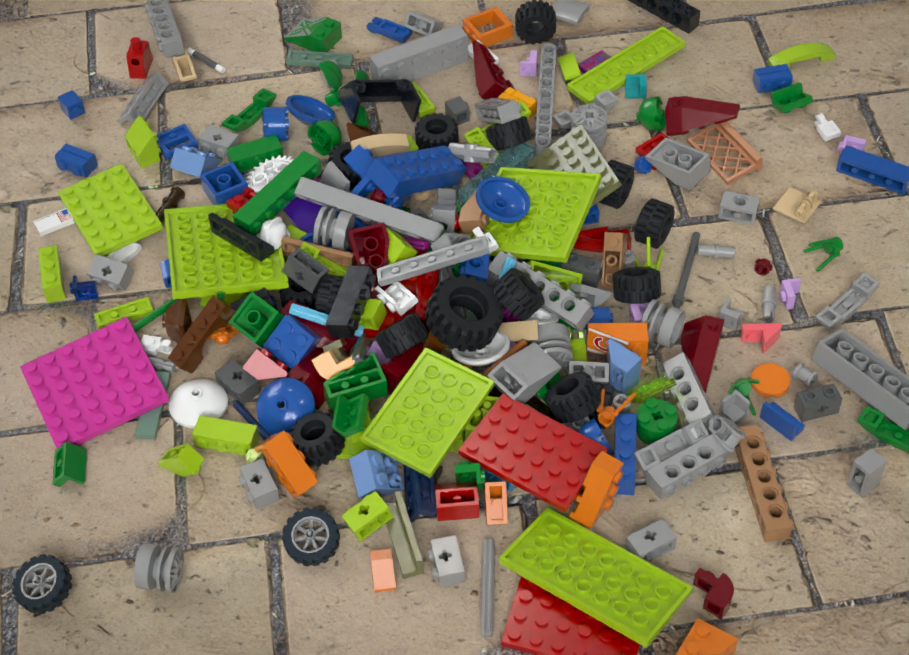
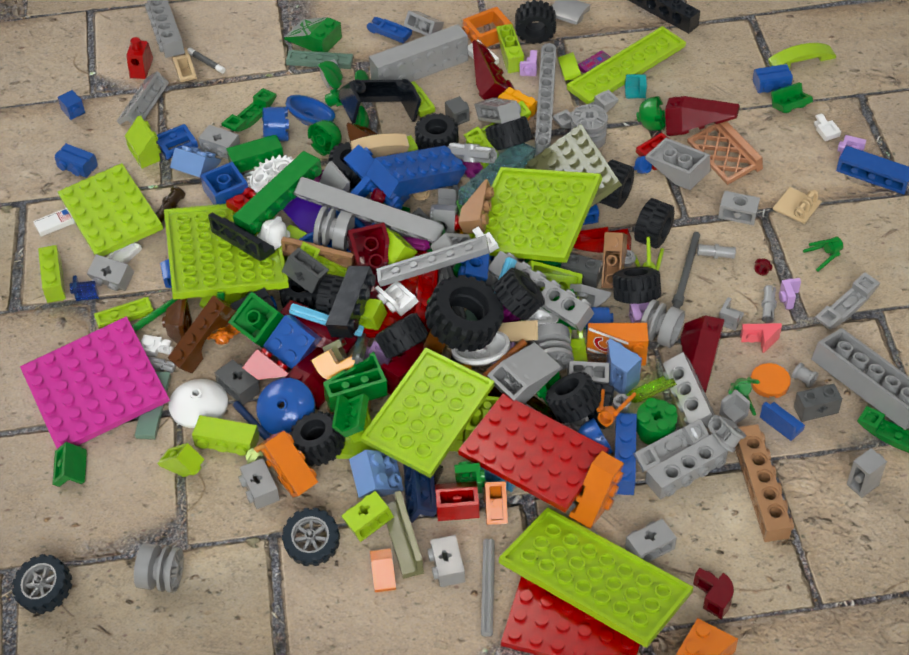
(502, 199): blue dish -> none
(510, 48): none -> lime slope

